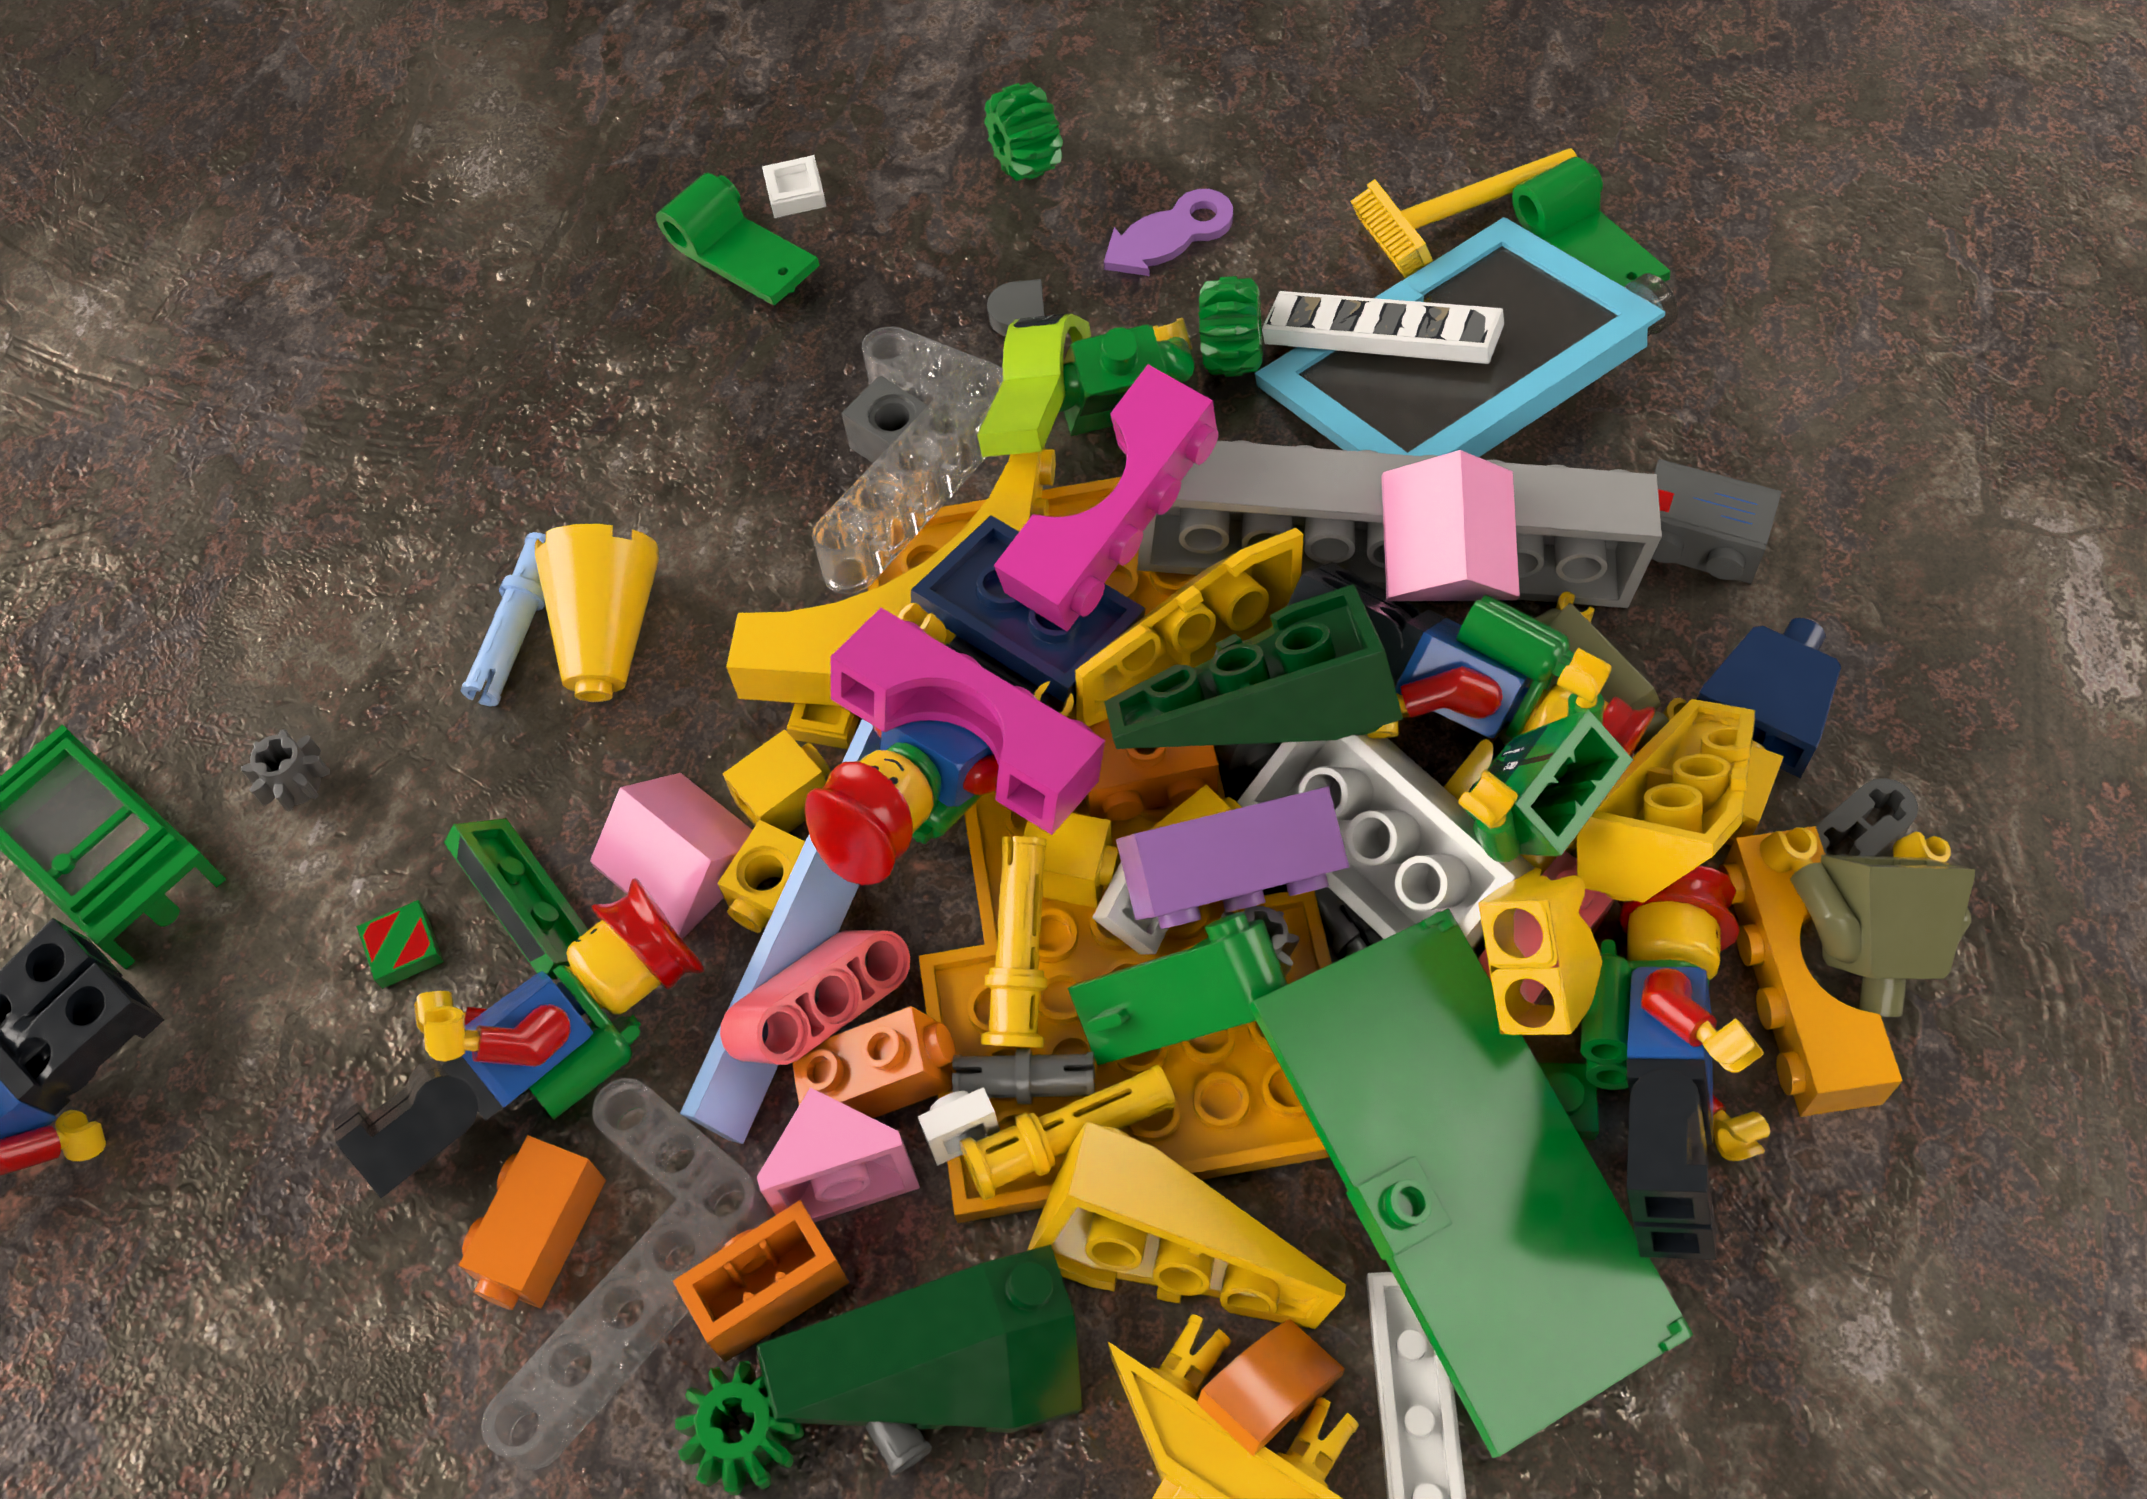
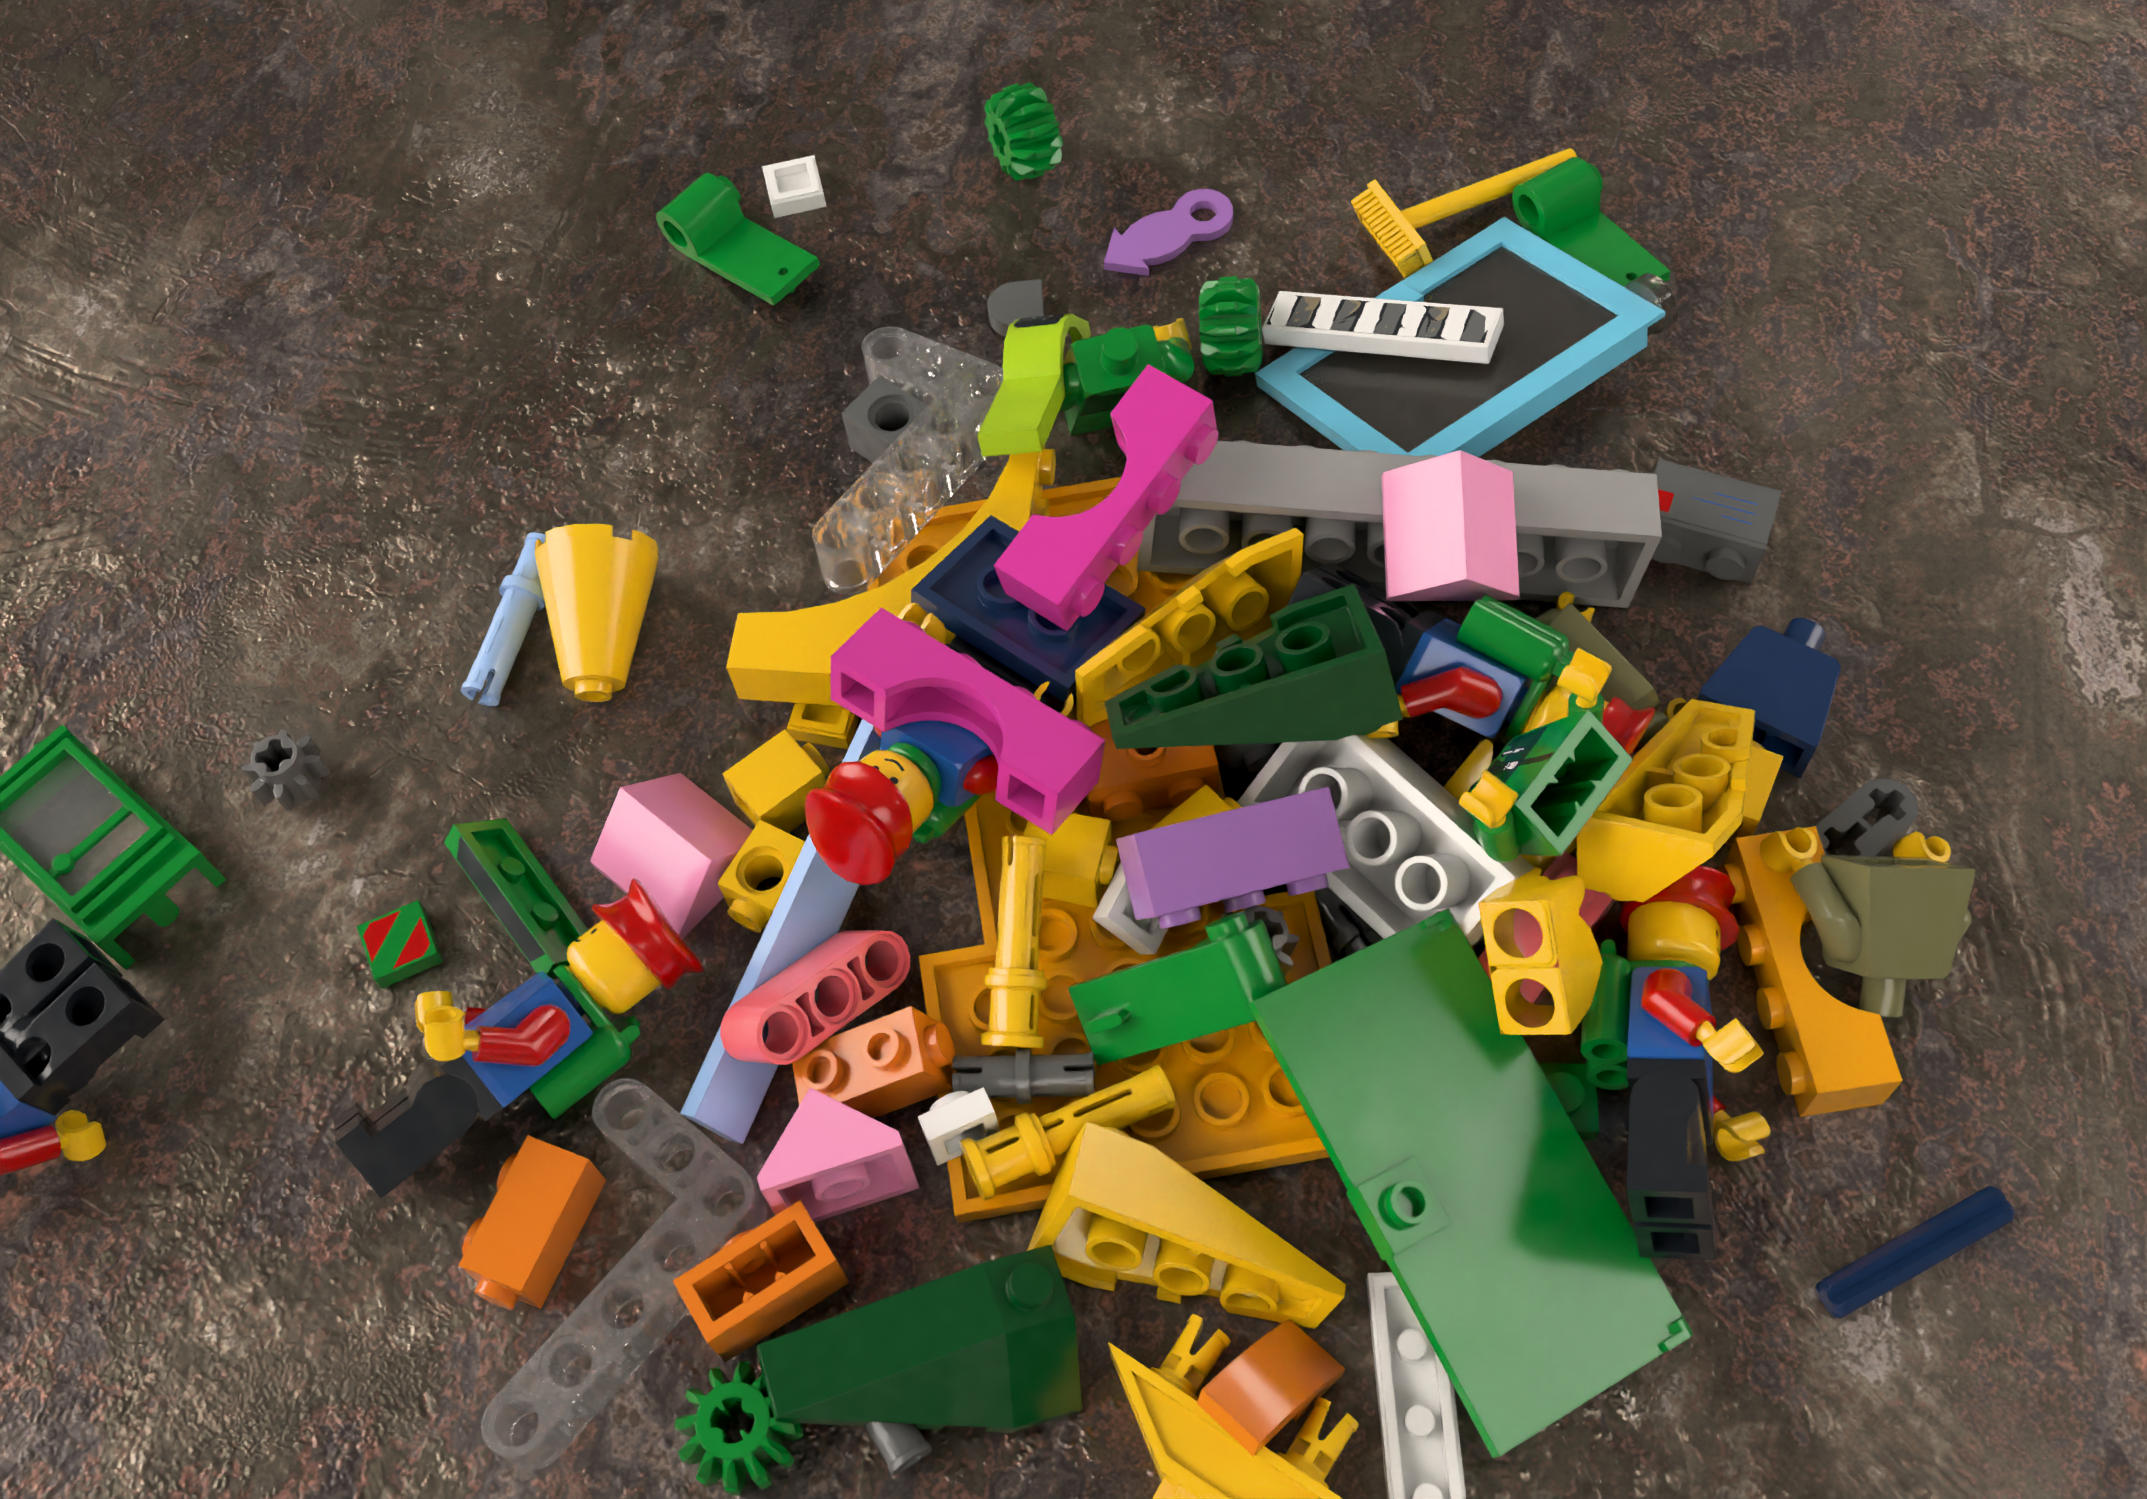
(1914, 1251): none -> dark blue axle

